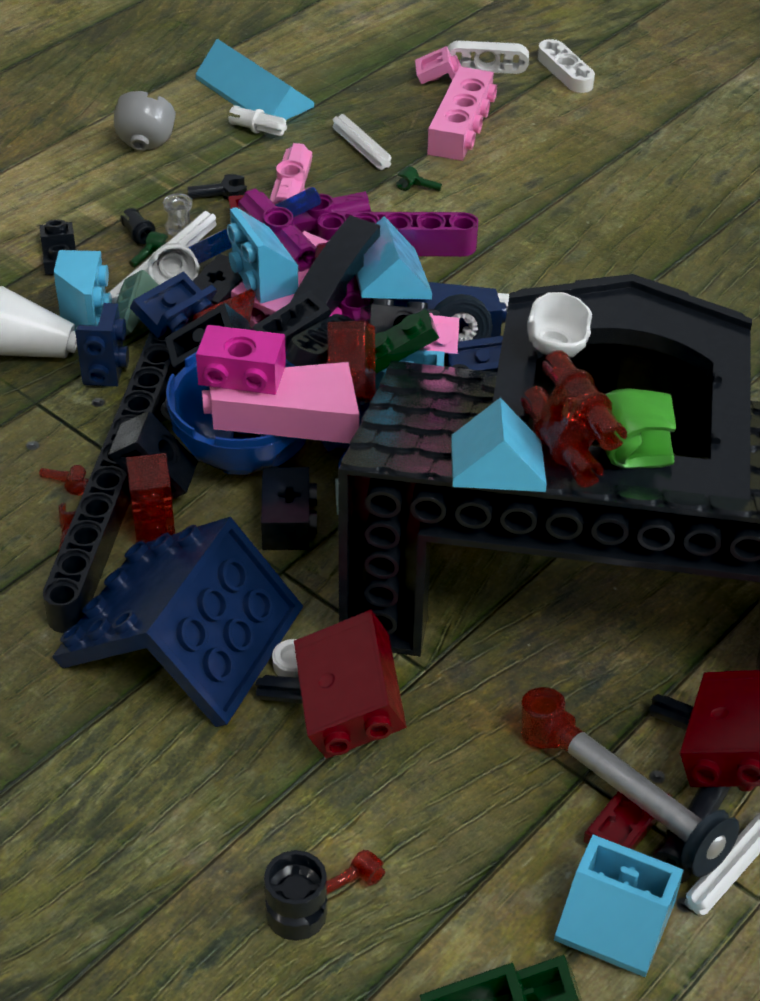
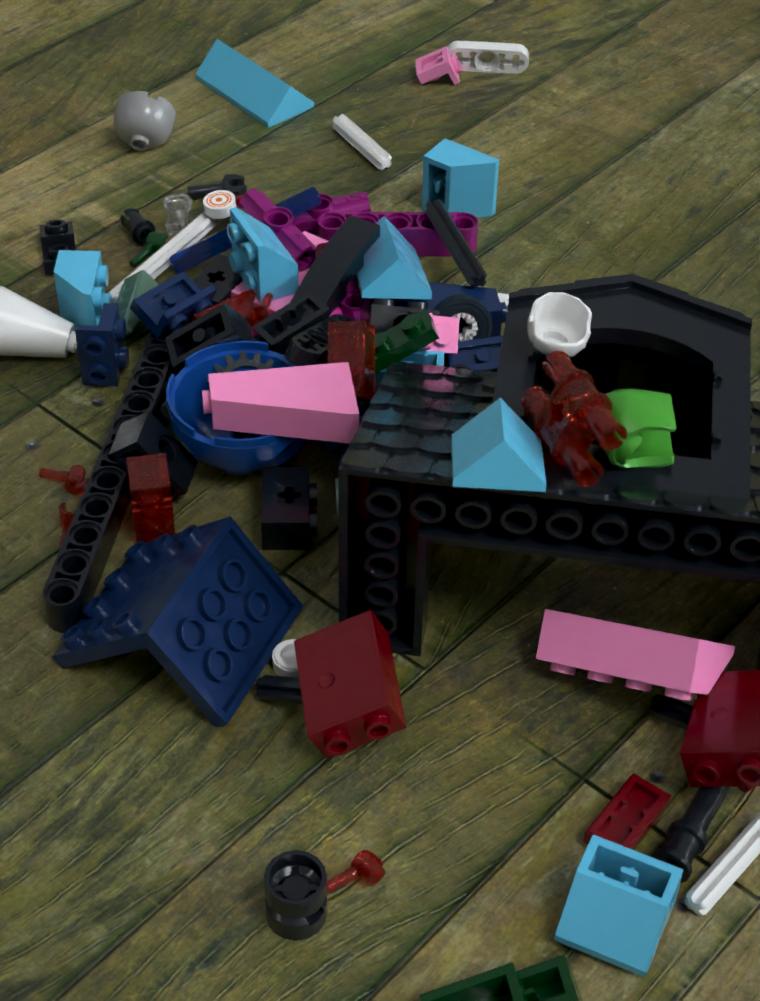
(172, 260): white hair -> none
(218, 204): none -> white tile
(241, 359): dark pink brick -> none
(258, 121): white axle -> none
(259, 313): none -> clear red hand
(291, 173): bright pink piece -> none
(411, 177): dark green hand -> none
(456, 243): none -> black axle
(460, 179): none -> medium azure slope
(461, 113): bright pink brick -> none
(550, 726): piece -> none
(566, 66): white beam -> none
(631, 652): none -> bright pink slope

